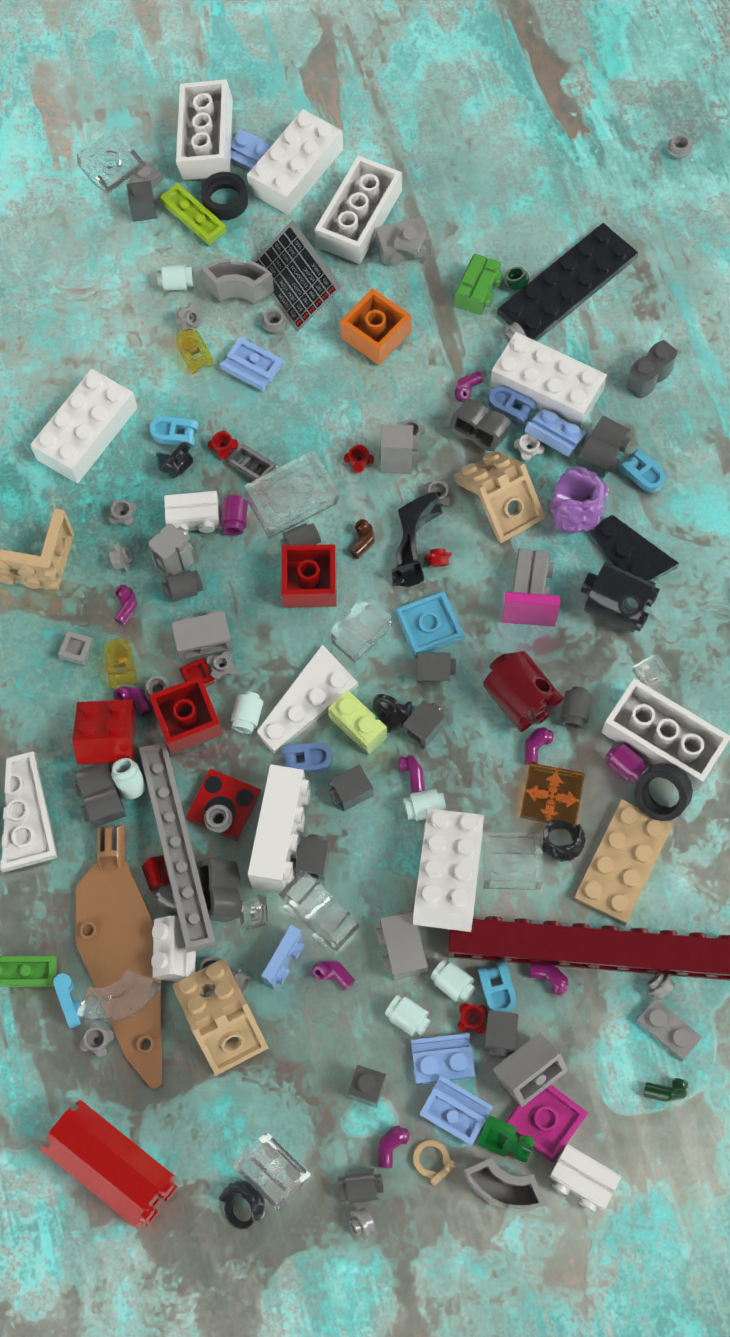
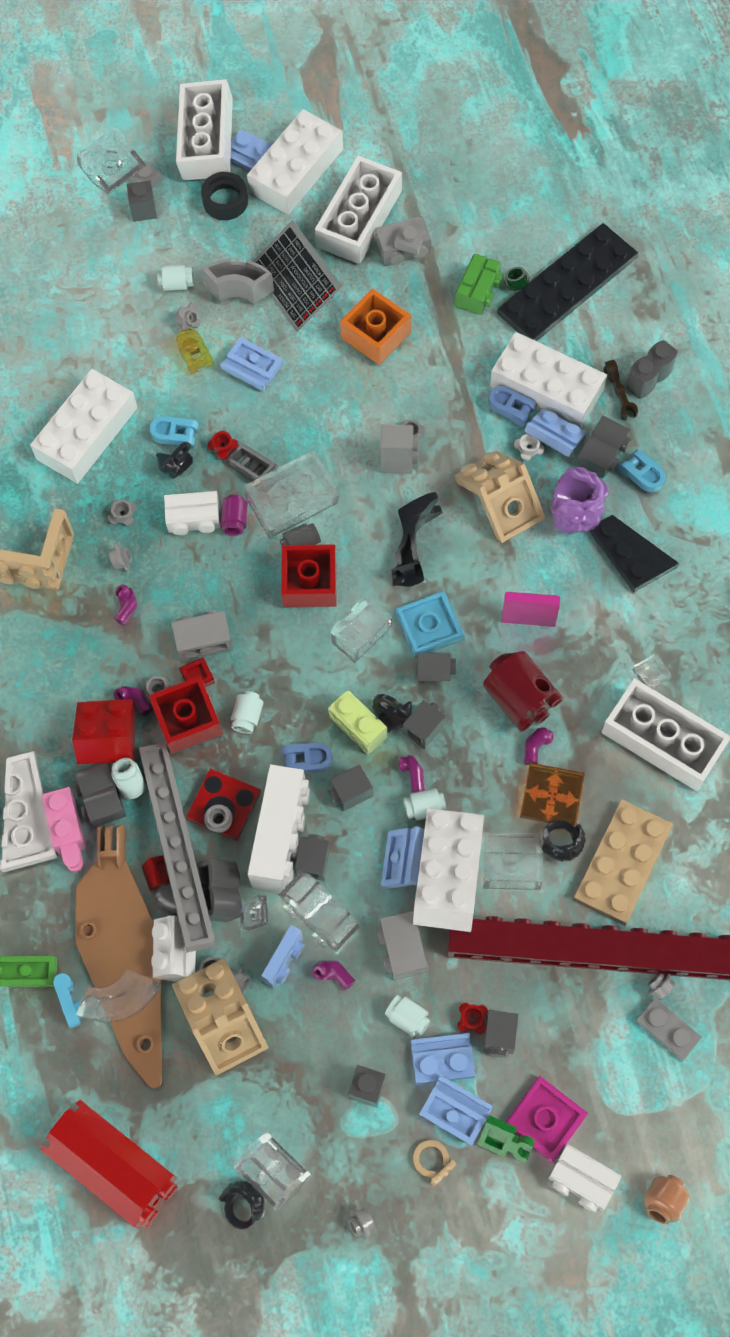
(65, 827): none -> bright pink brick
(76, 648): light grey plate -> none
(93, 1032): light grey plate -> none
(120, 654): clear yellow plate -> none
(171, 550): light grey brick -> none
(182, 585): dark grey brick -> none
(193, 214): lime plate -> none
(221, 672): light grey plate -> none
(274, 315): light grey plate -> none
(306, 700): white wing -> none
(354, 453): red plate -> none
(360, 1186): dark grey brick -> none
(365, 538): reddish brown arm -> none
(388, 1142): magenta arm -> none
(402, 857): none -> light blue plate
(438, 558): red plate -> none
(442, 488): light grey plate -> none
(453, 981): light aqua brick -> none
(465, 385): magenta arm -> none
(480, 425): dark grey brick -> none
(501, 996): medium azure plate -> none
(503, 1189): light grey brick -> none
(511, 329): light grey plate -> none
(530, 1069): light grey brick -> none
(531, 572): light grey brick -> none
(552, 974): magenta arm -> none
(576, 707): dark grey brick -> none
(609, 596): black cylinder -> none
(611, 370): none -> dark brown piece
(626, 762): magenta brick -> none
(650, 806): black tyre -> none
(664, 1093): dark green arm -> none
(666, 1199): none -> nougat head
(679, 146): light grey plate -> none

